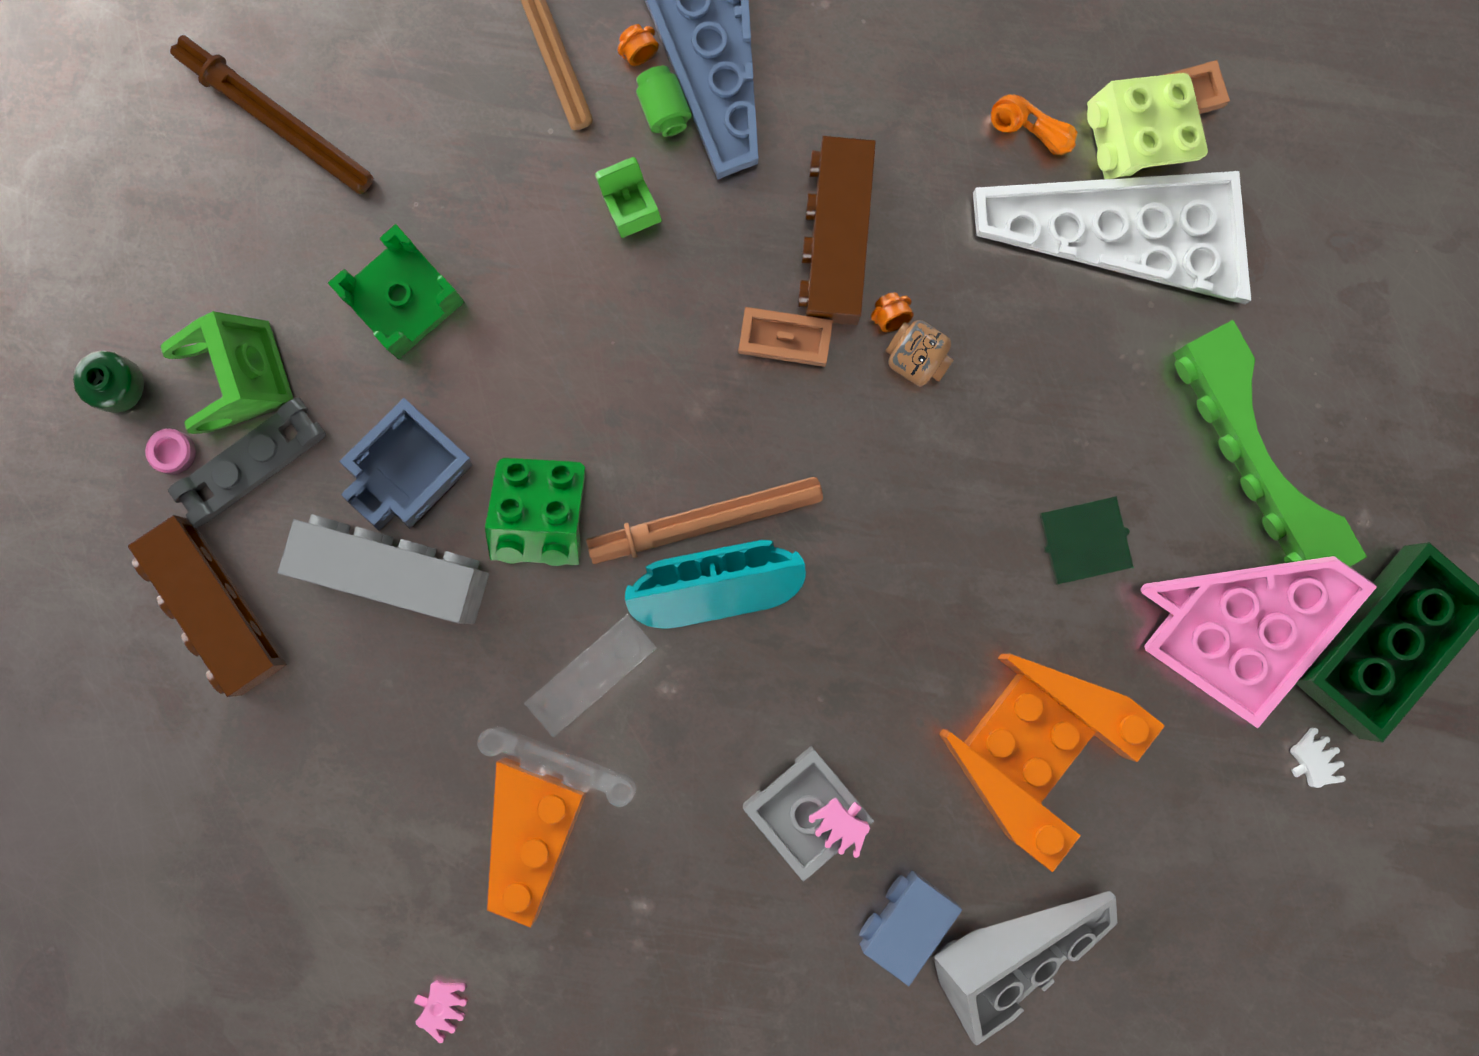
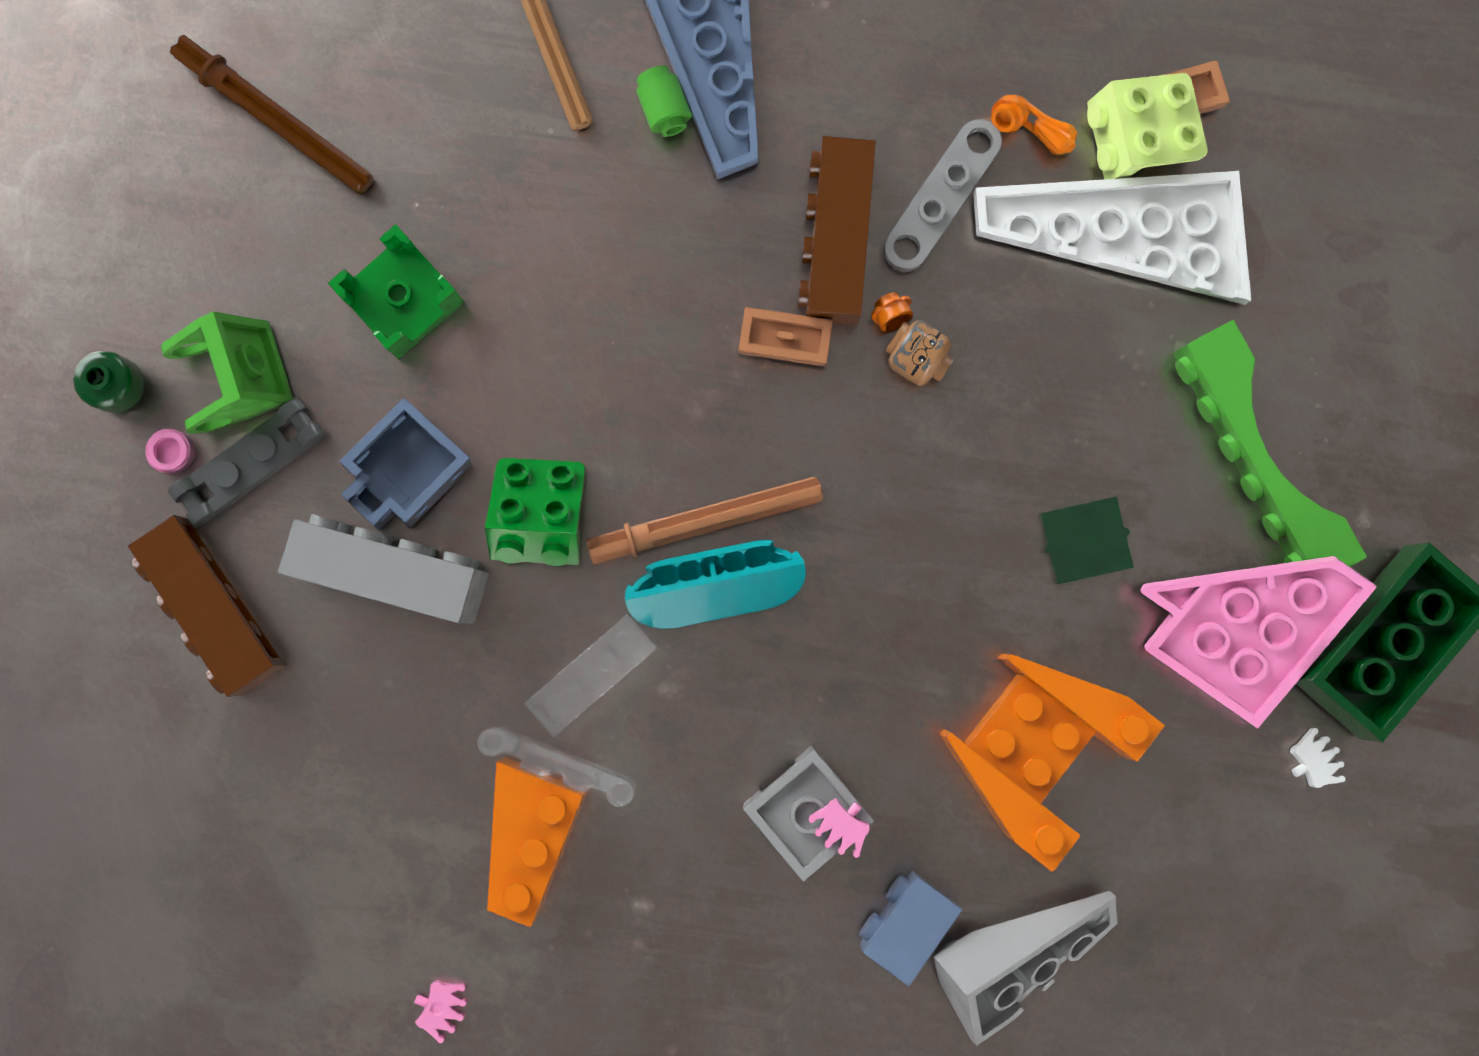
(628, 197): bright green bracket -> none
(638, 44): orange plate -> none
(942, 195): none -> light grey plate

